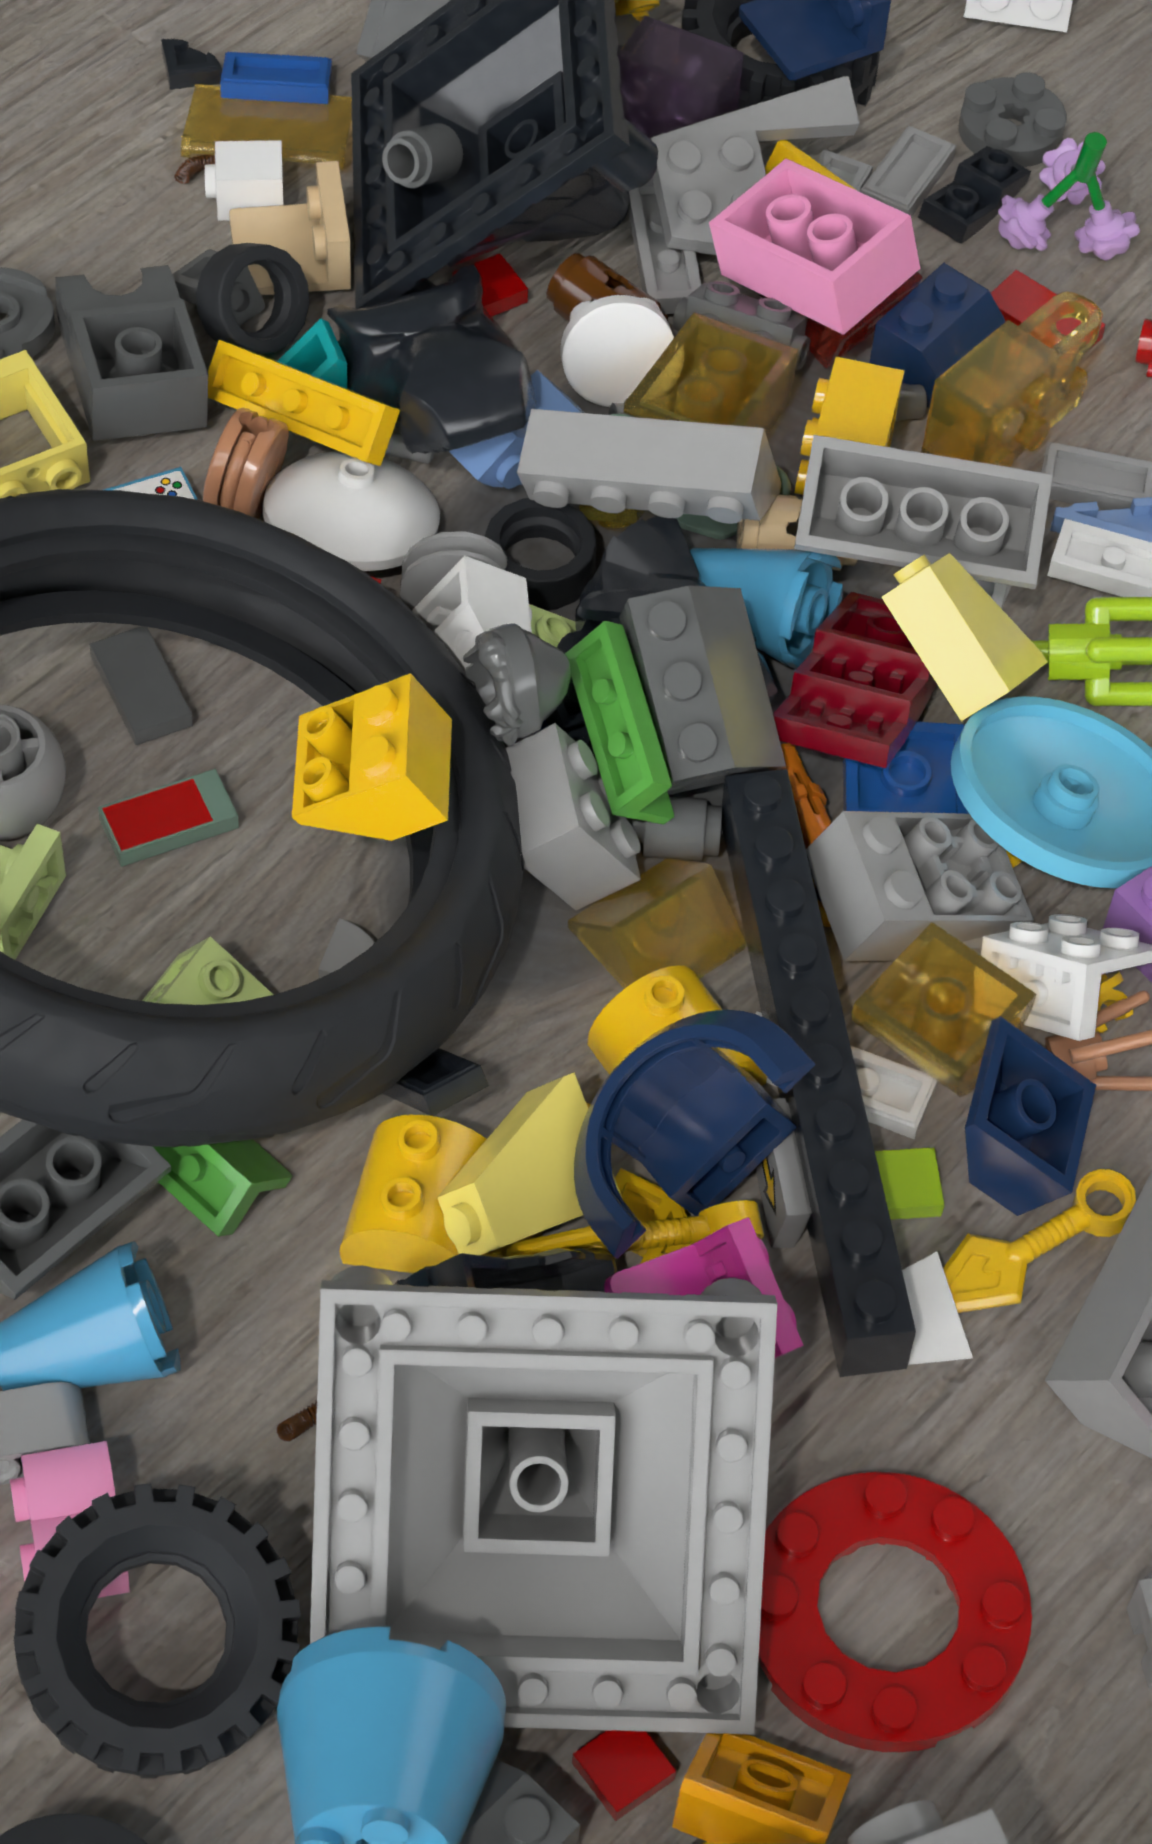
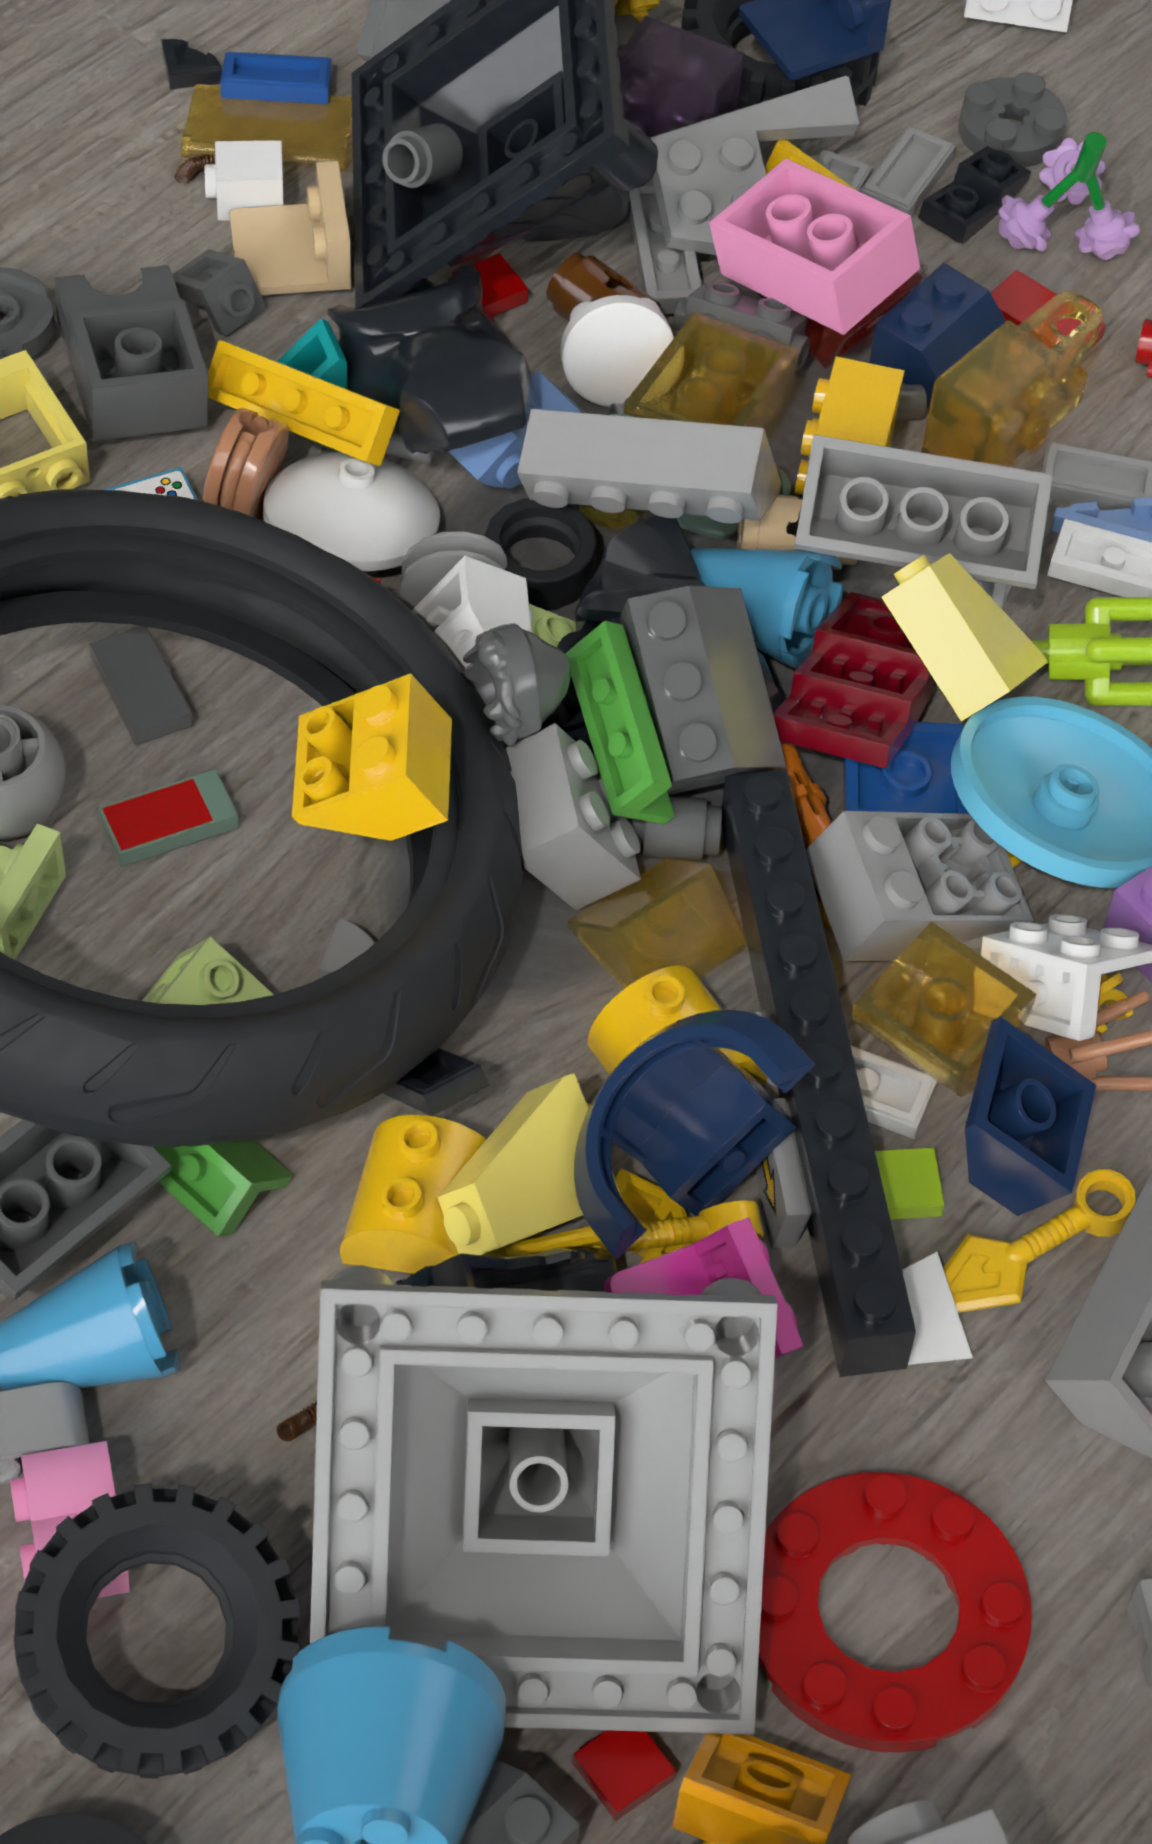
(290, 297): black tyre -> none

